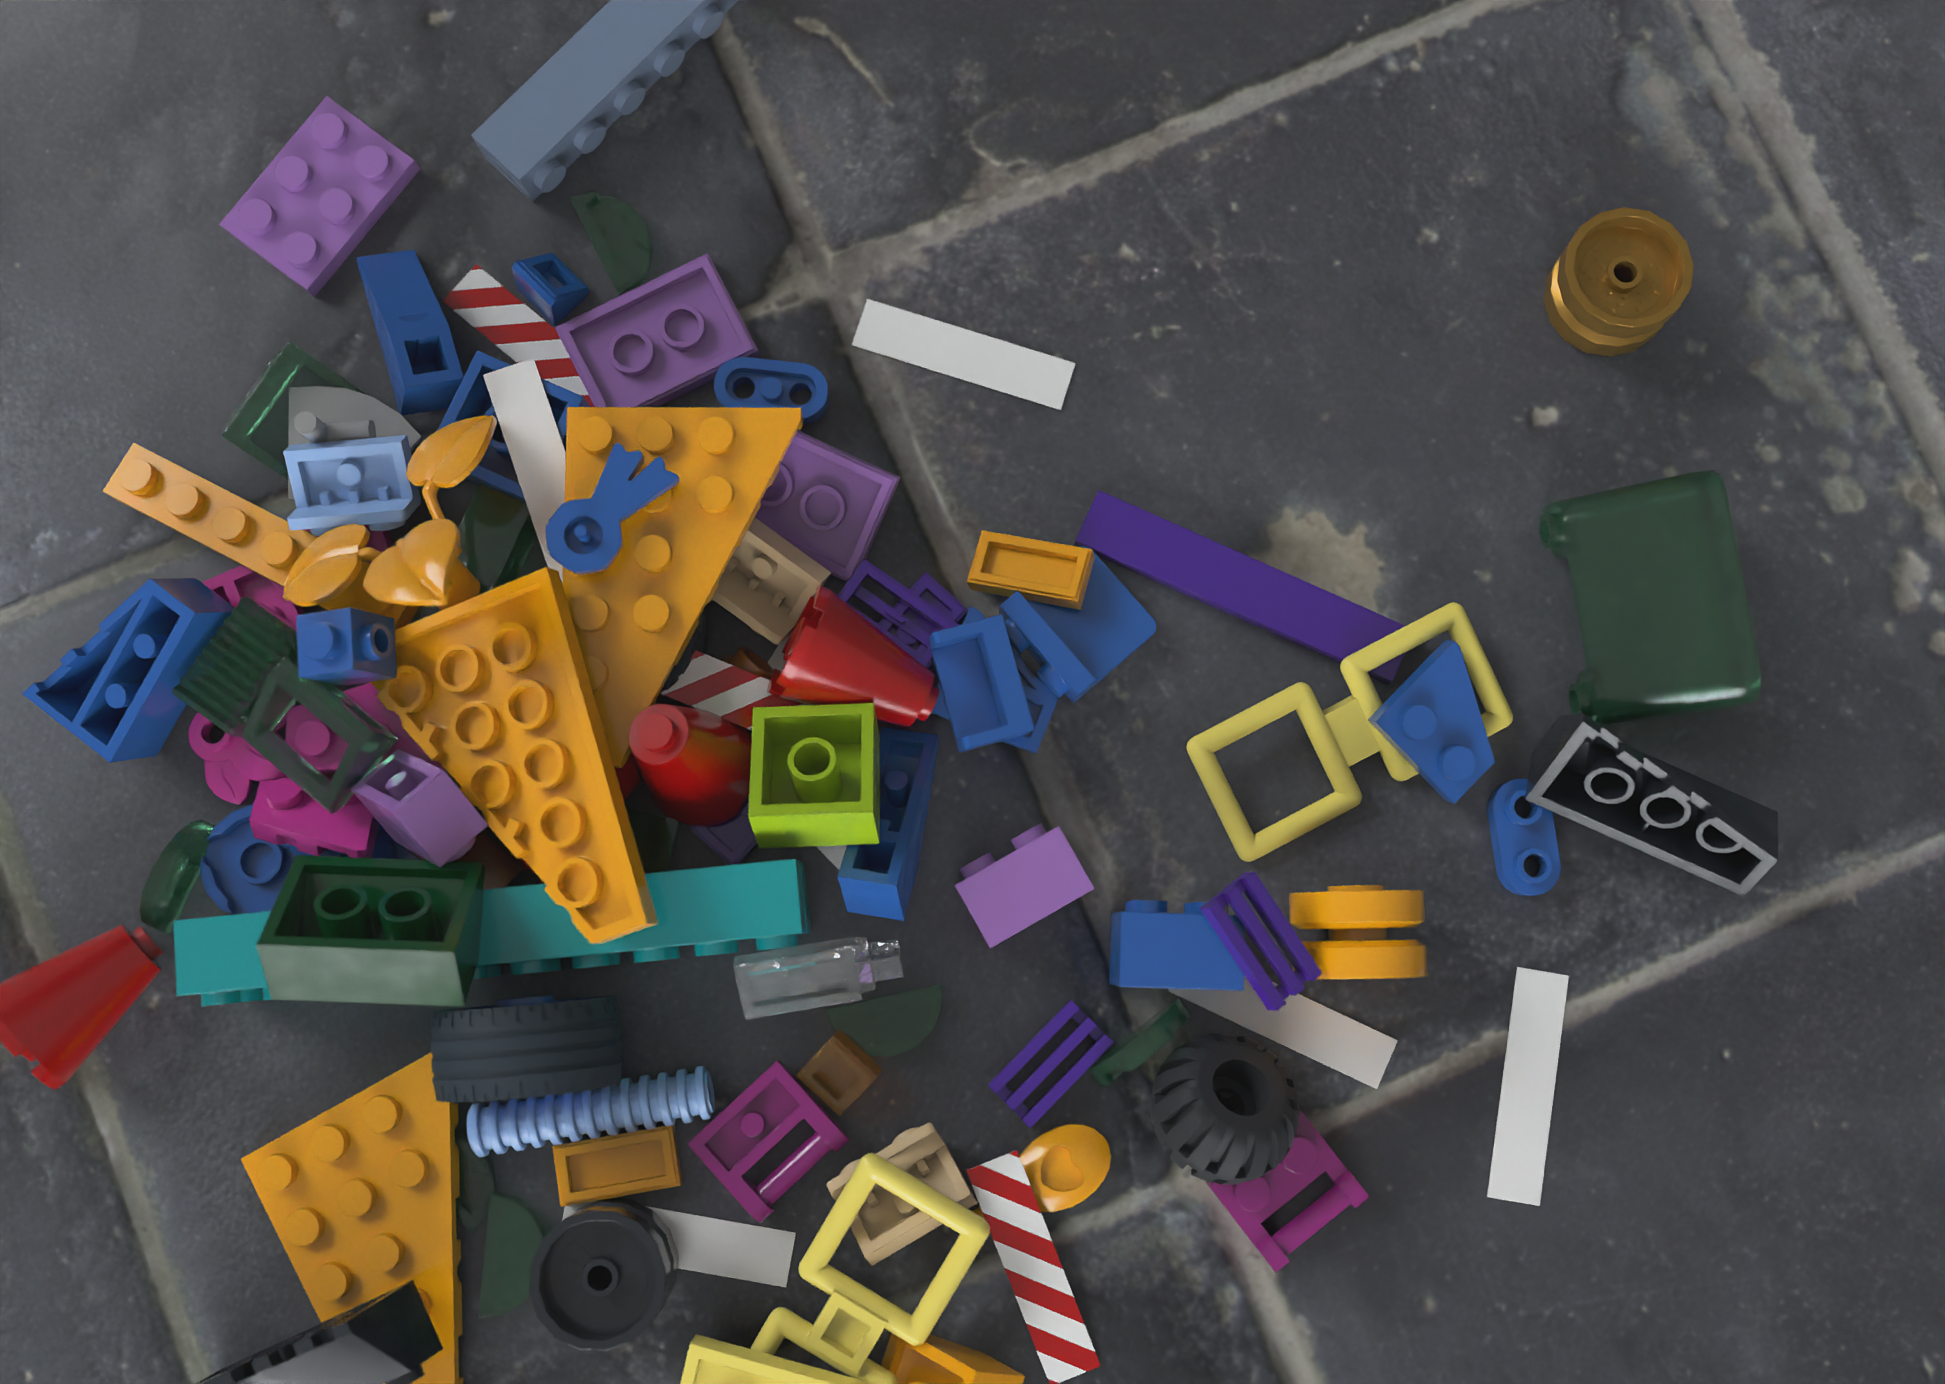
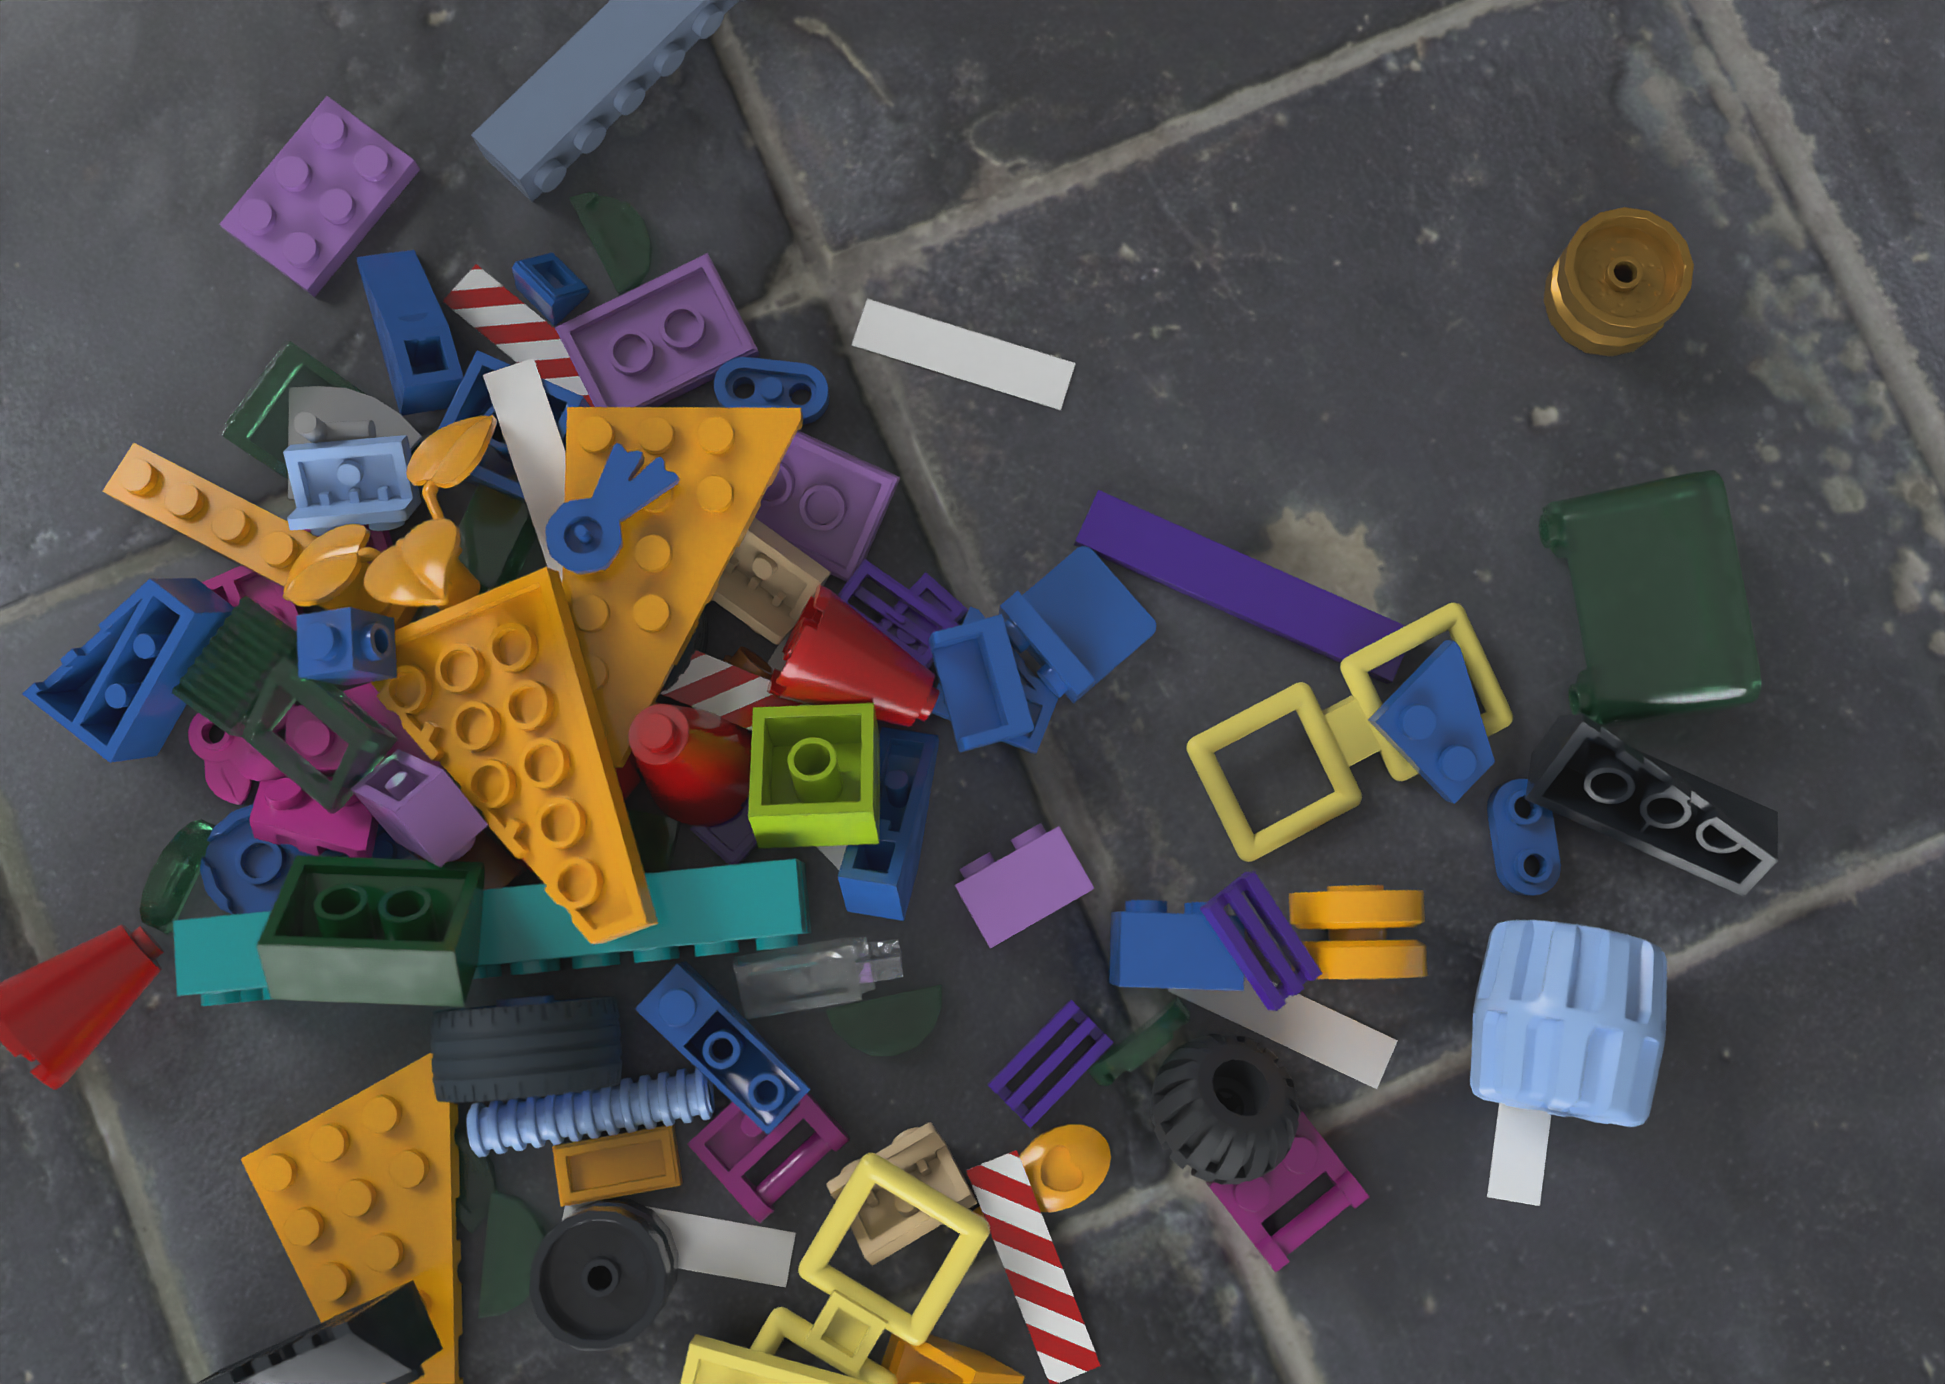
(723, 1046): none -> blue slope
(839, 1072): clear orange tile -> none
(1034, 567): light orange tile -> none
(1569, 1021): none -> light blue wheel

